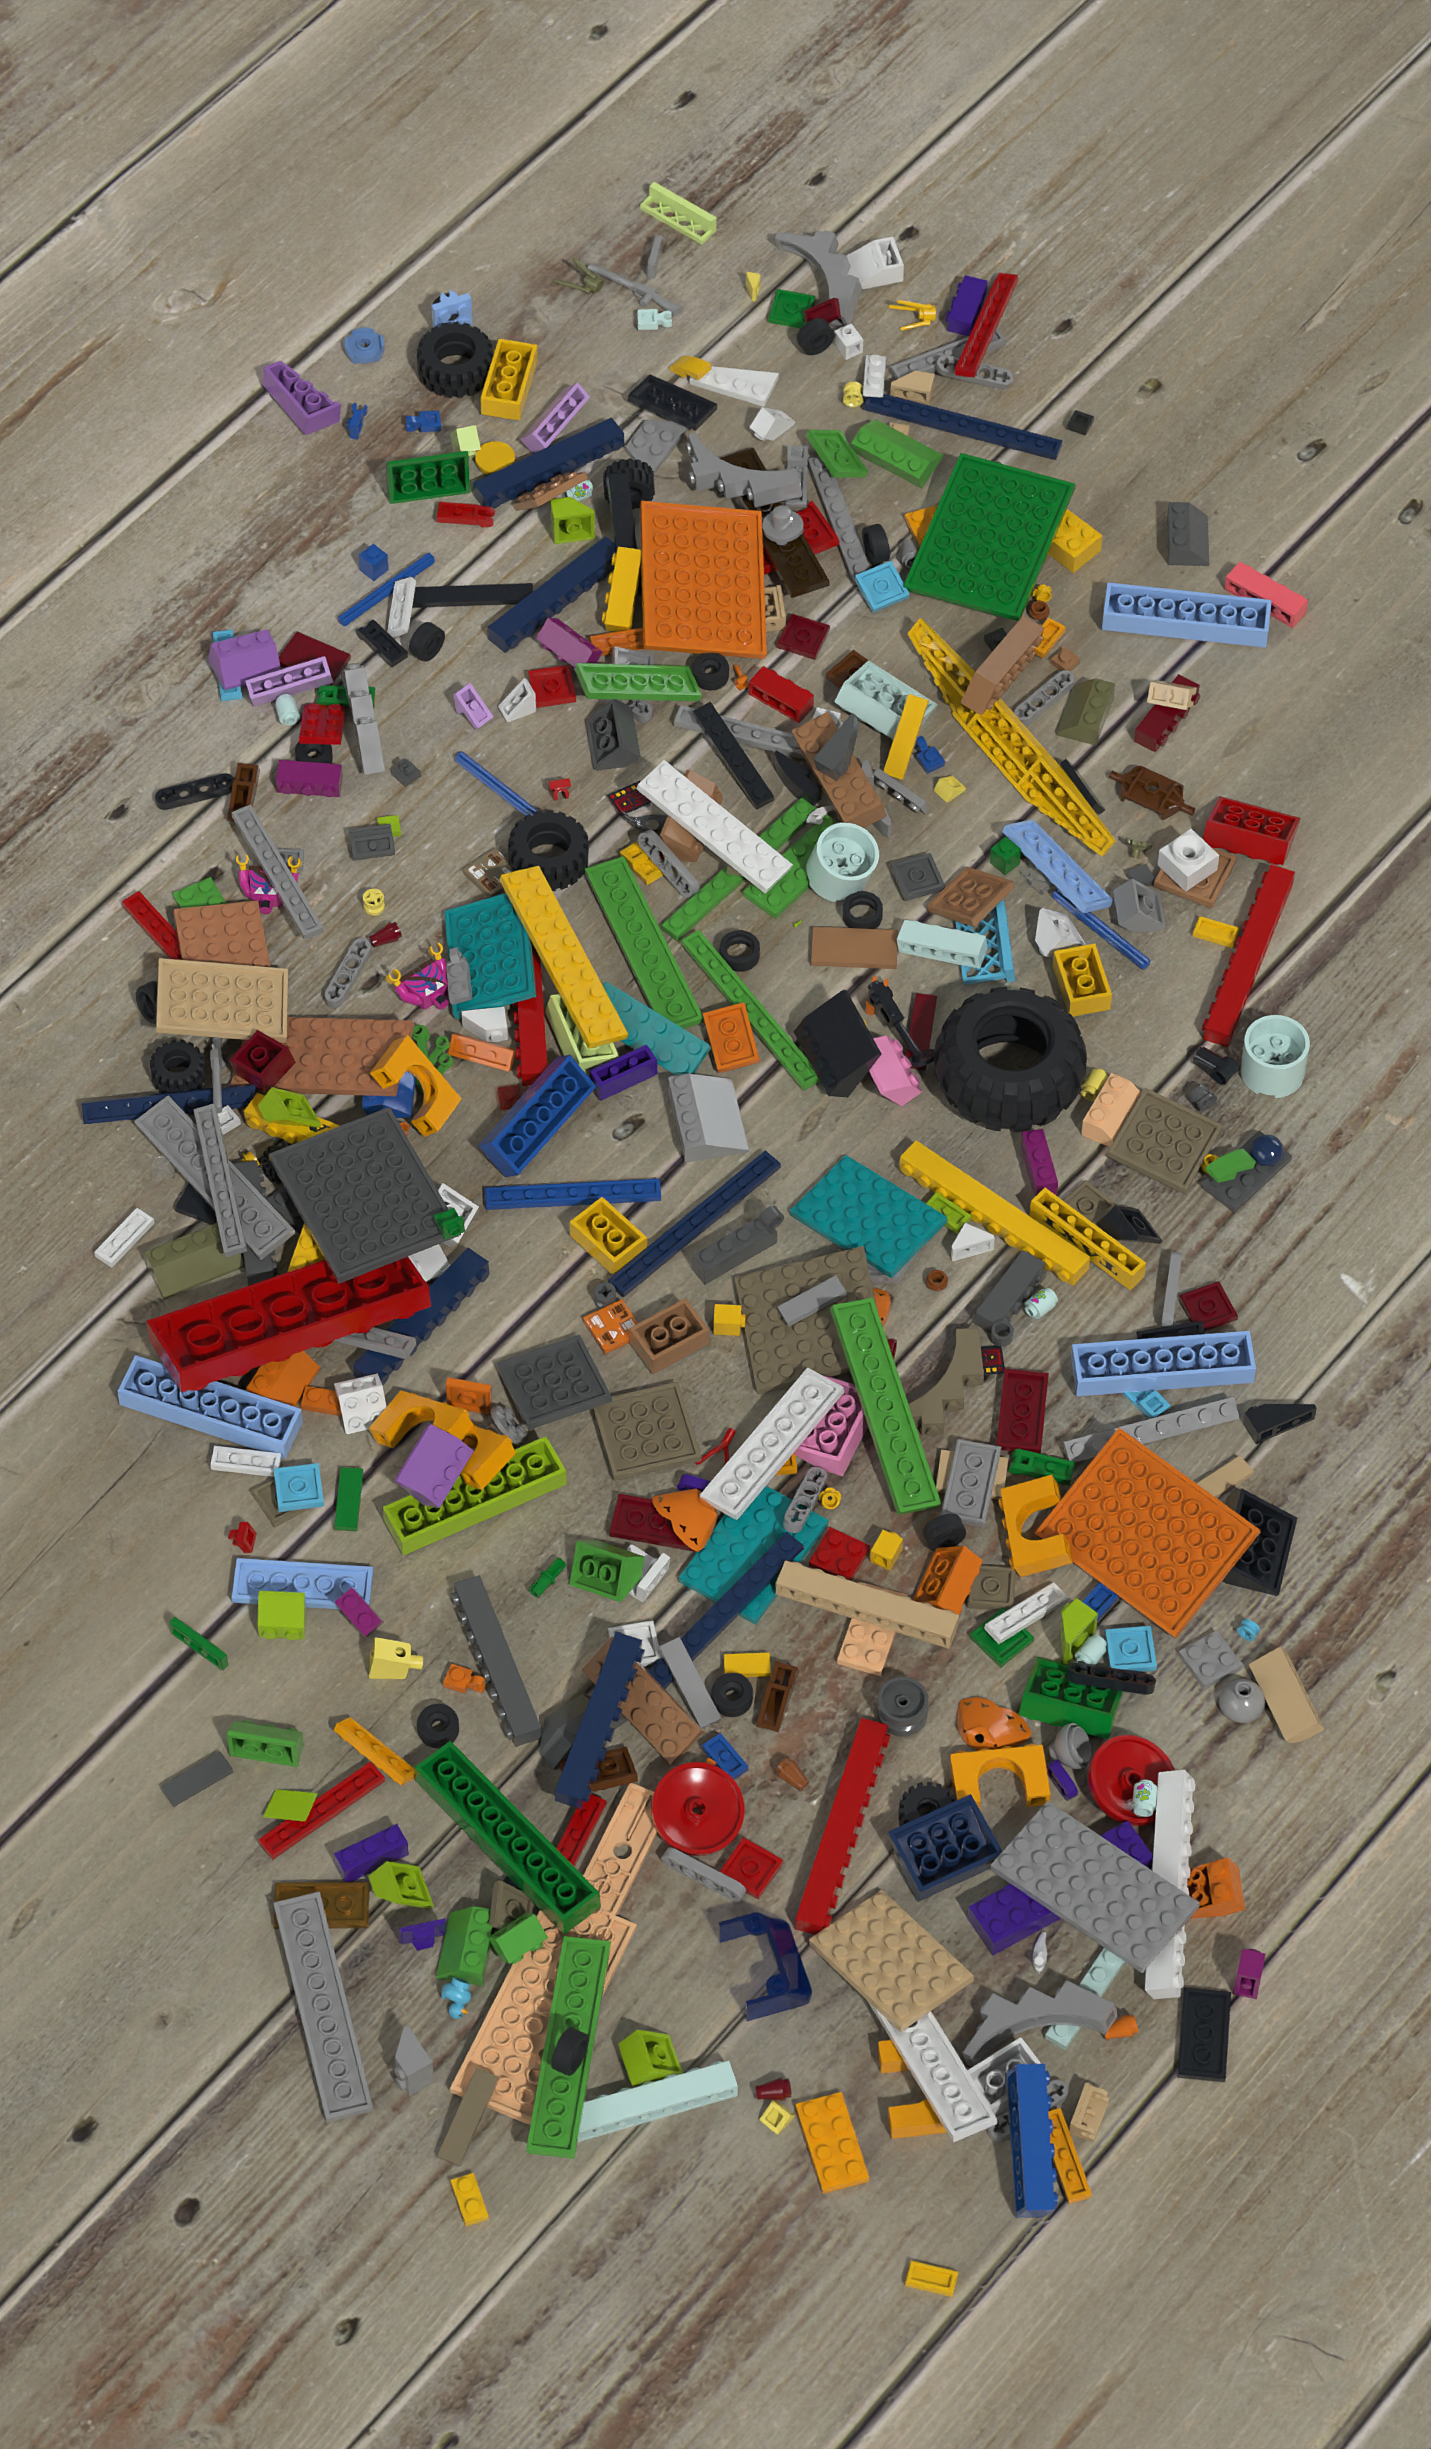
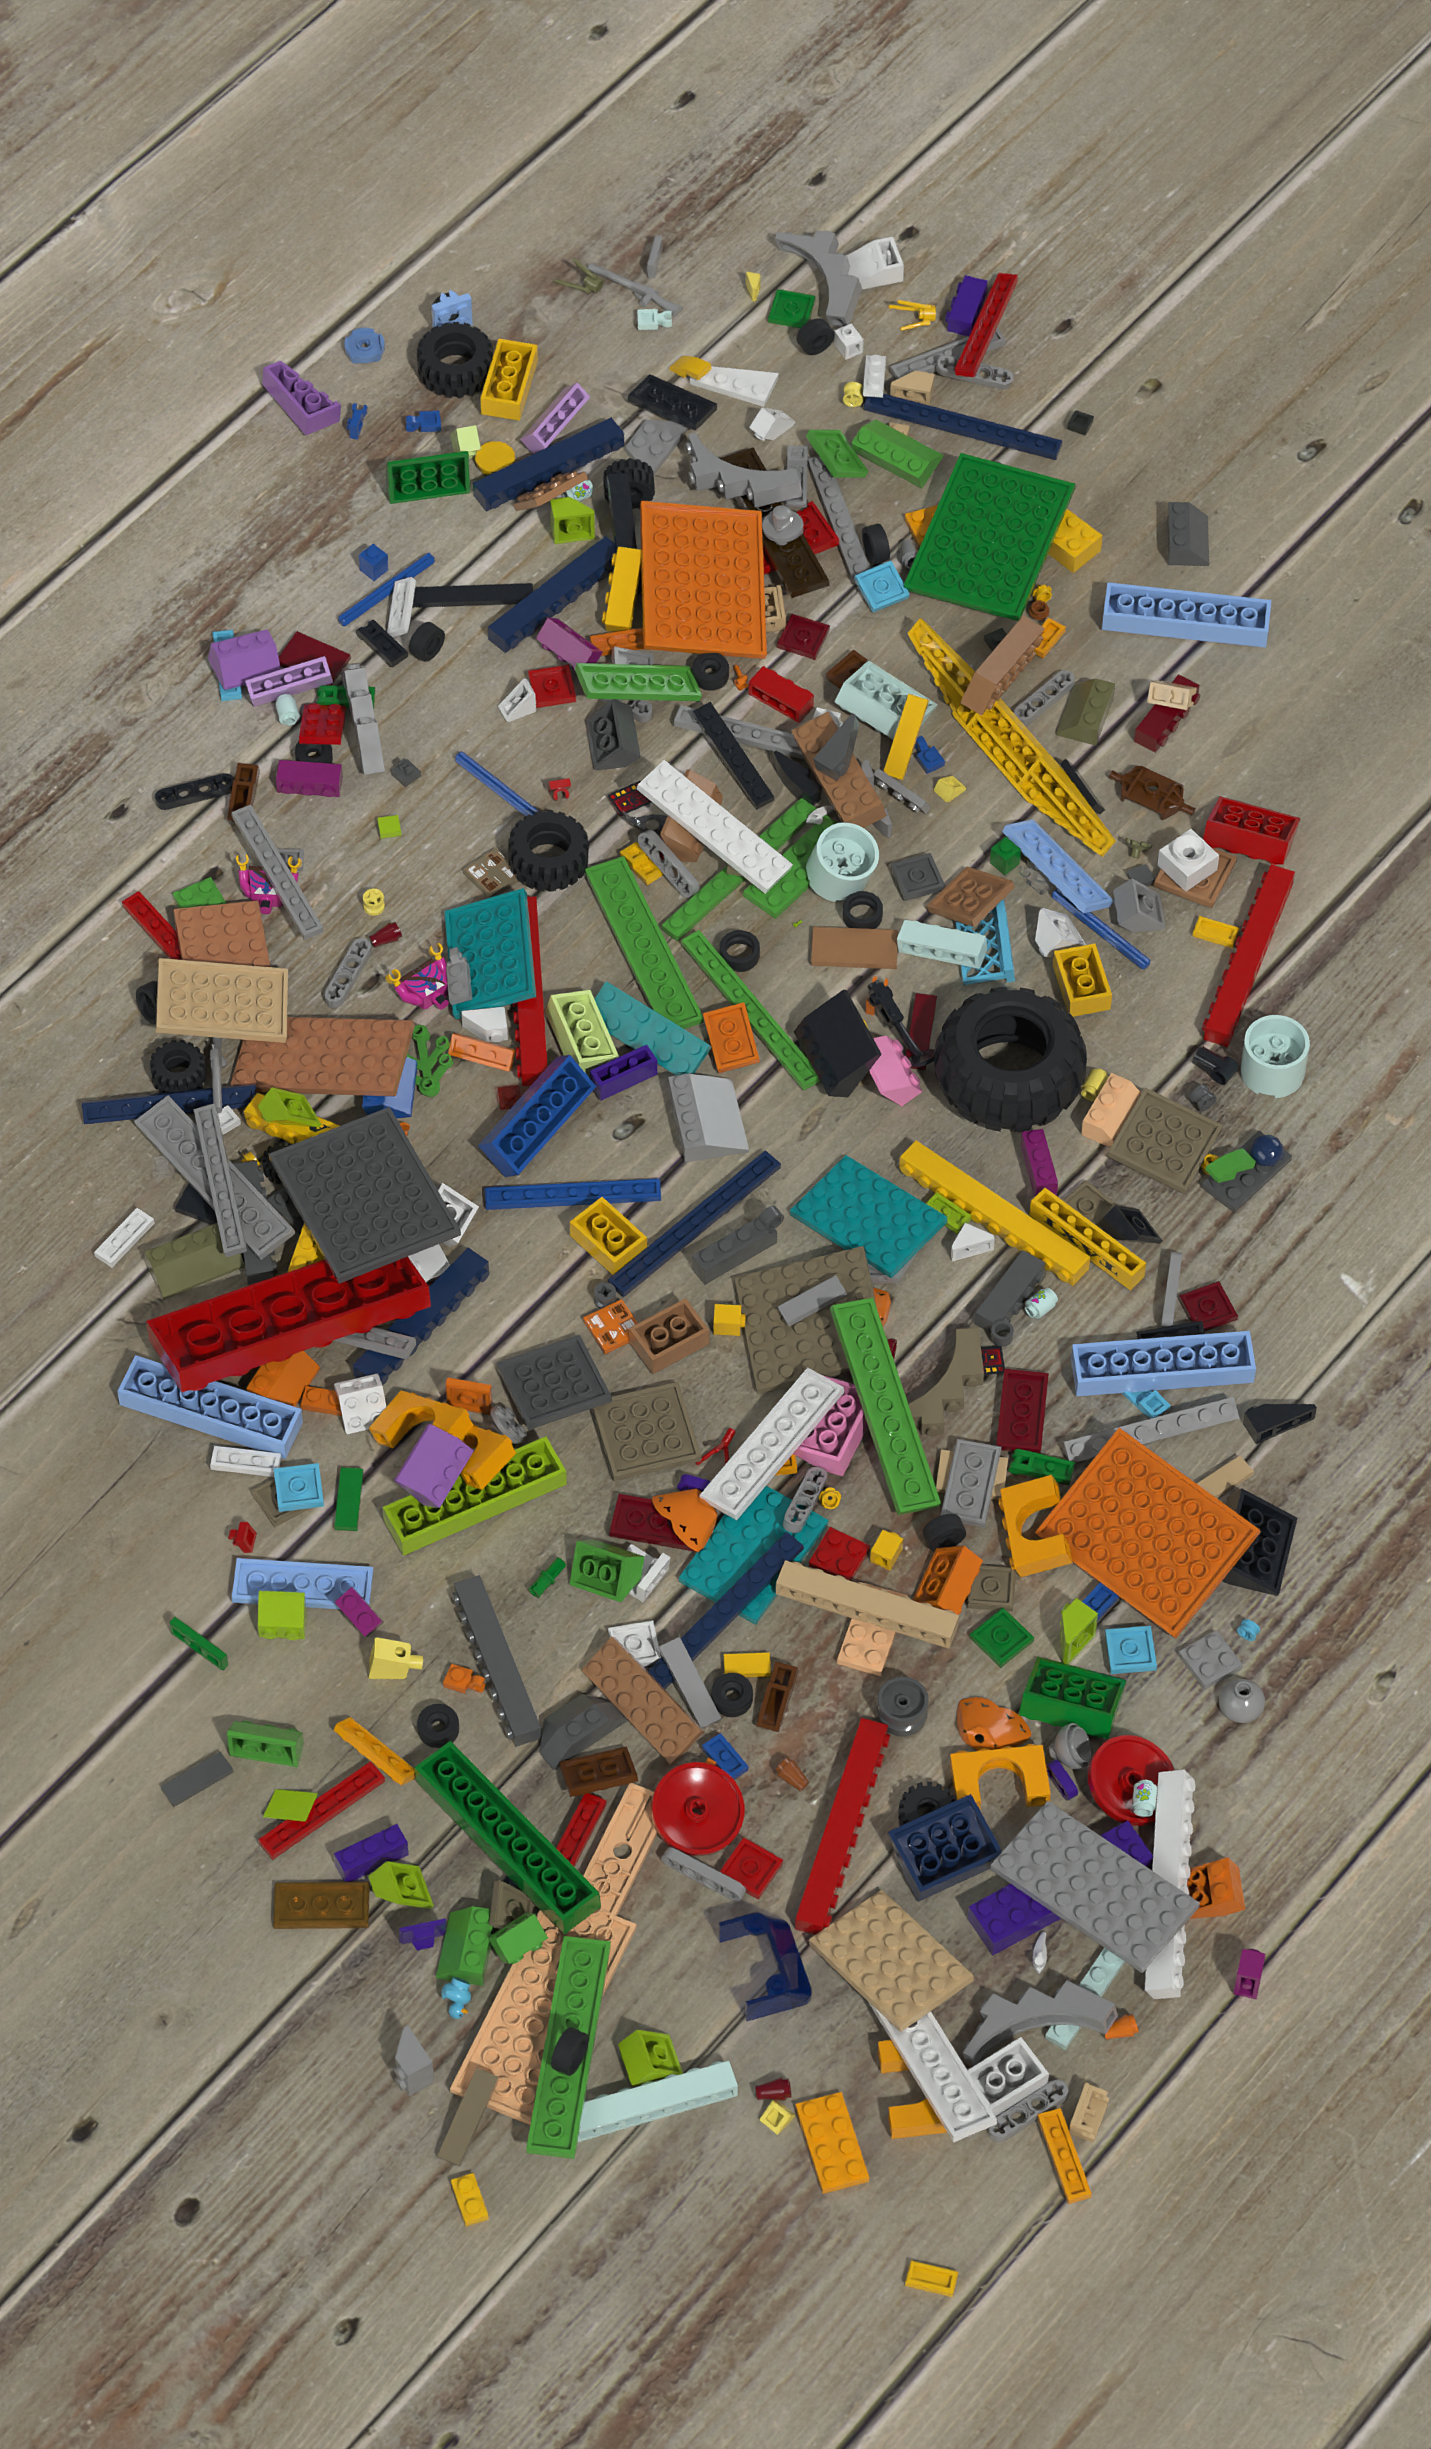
(262, 1061): dark red brick -> none
(323, 2007): light grey plate -> none
(372, 842): dark grey plate -> none
(439, 1096): light orange arch -> none
(449, 1223): green bracket -> none
(465, 514): red hinge -> none
(472, 705): lavender slope -> none
(563, 957): yellow plate -> none
(598, 1721): dark blue brick -> none
(683, 211): yellowish green fence -> none
(827, 310): dark red tile -> none
(937, 1275): dark orange plate -> none
(1026, 1613): white tile -> none
(1031, 2140): blue brick -> none
(1065, 660): medium nougat plate -> none
(1091, 1650): light aqua brick -> none
(1110, 1678): black beam -> none
(1204, 2034): black tile -> none
(1249, 583): coral brick -> none
(1286, 1696): tan brick -> none

